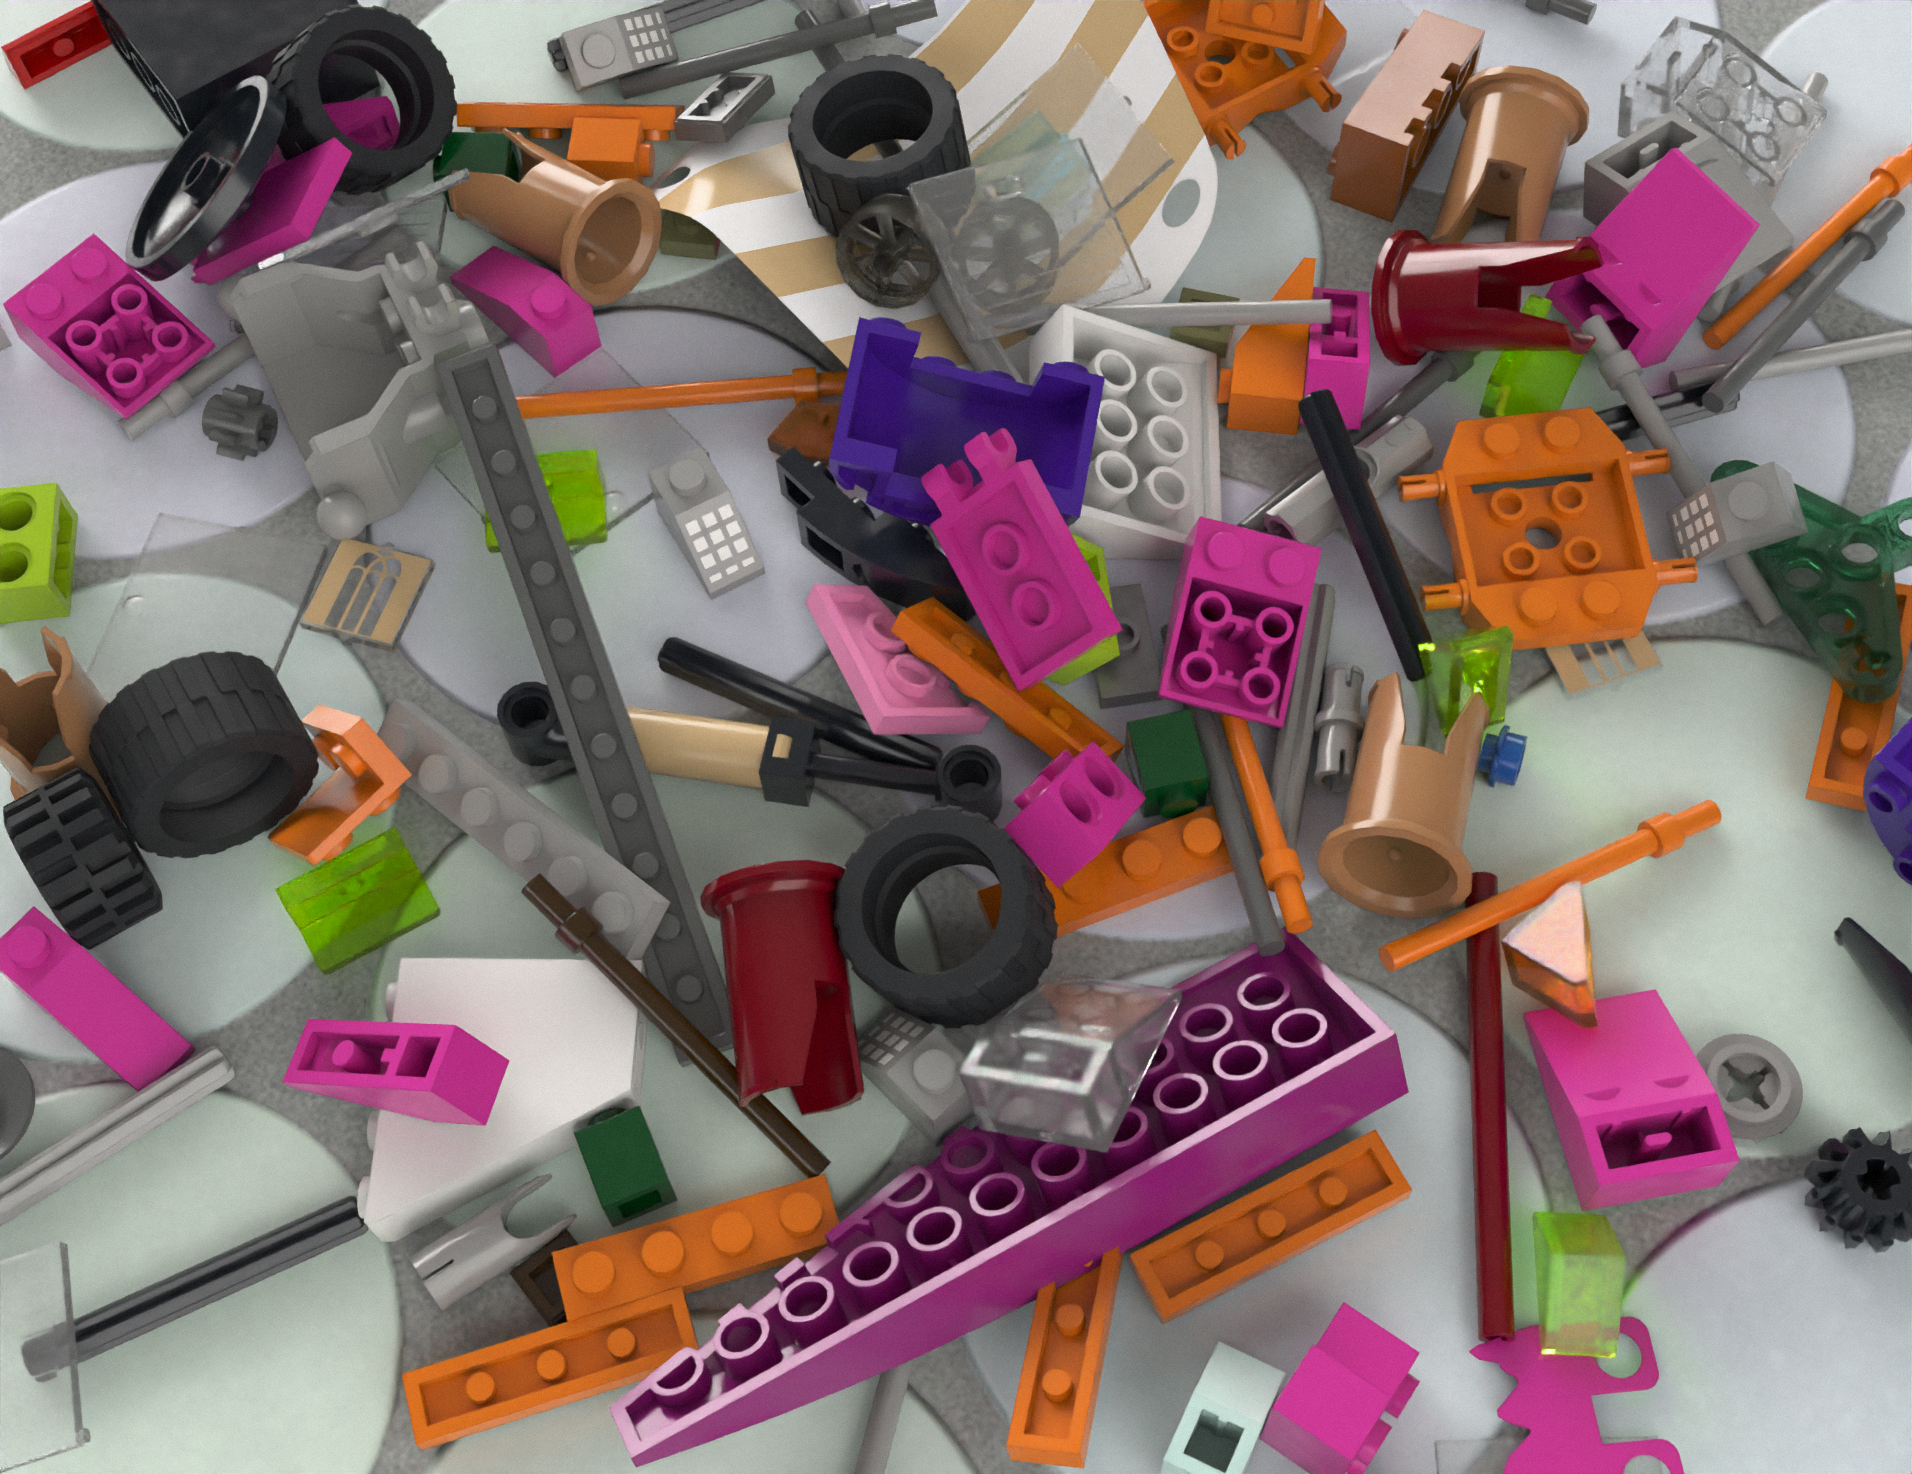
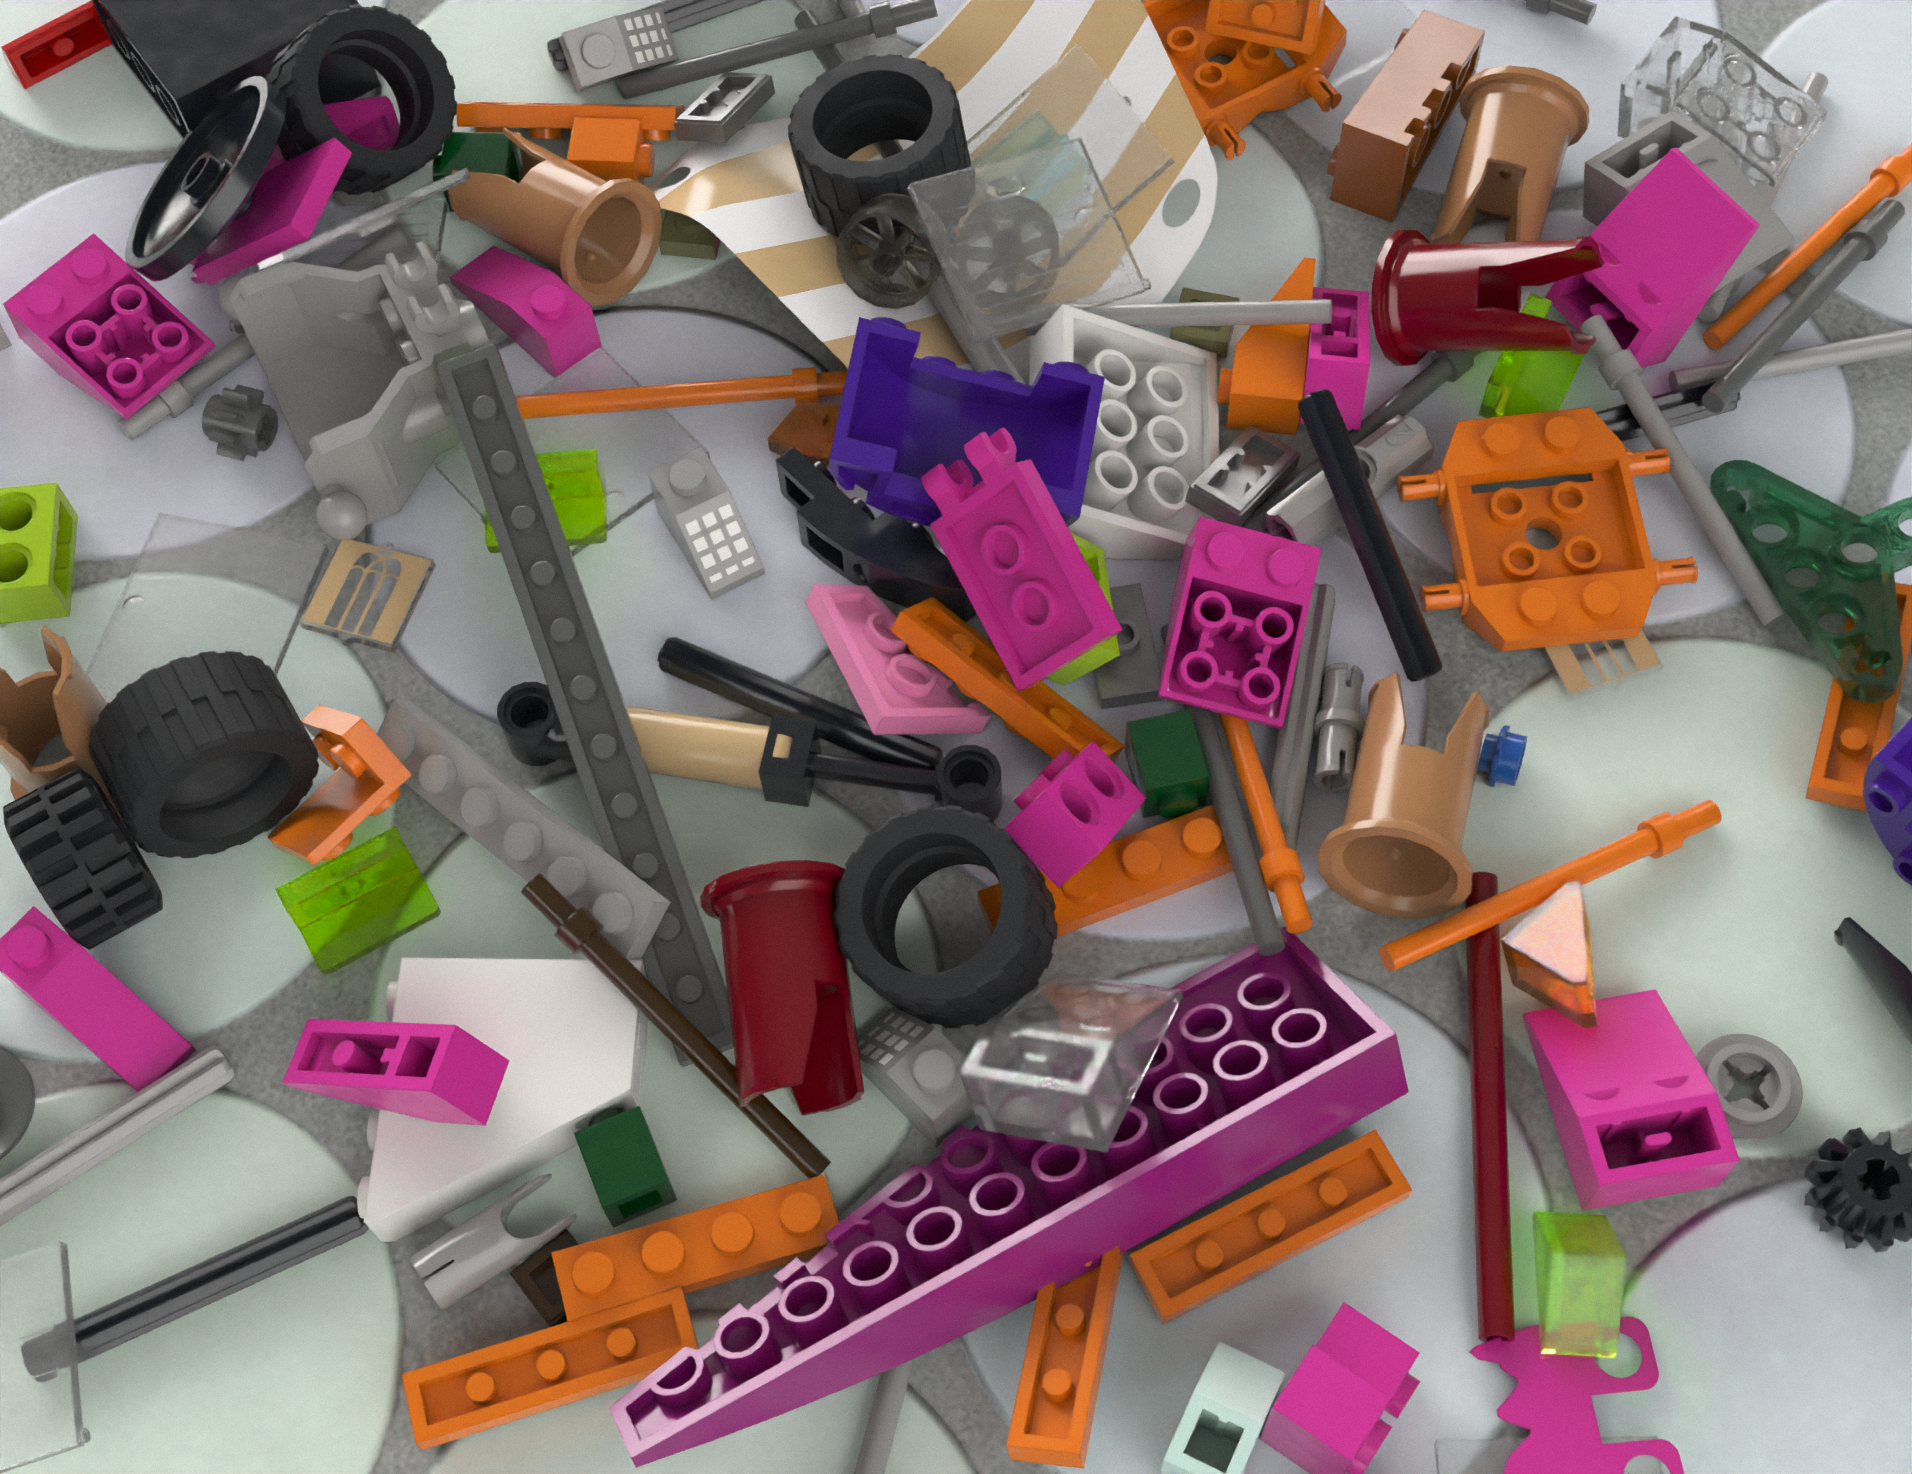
(1242, 477): none -> flat silver plate
(1466, 664): clear neon green slope -> none
(1737, 515): light grey slope -> none

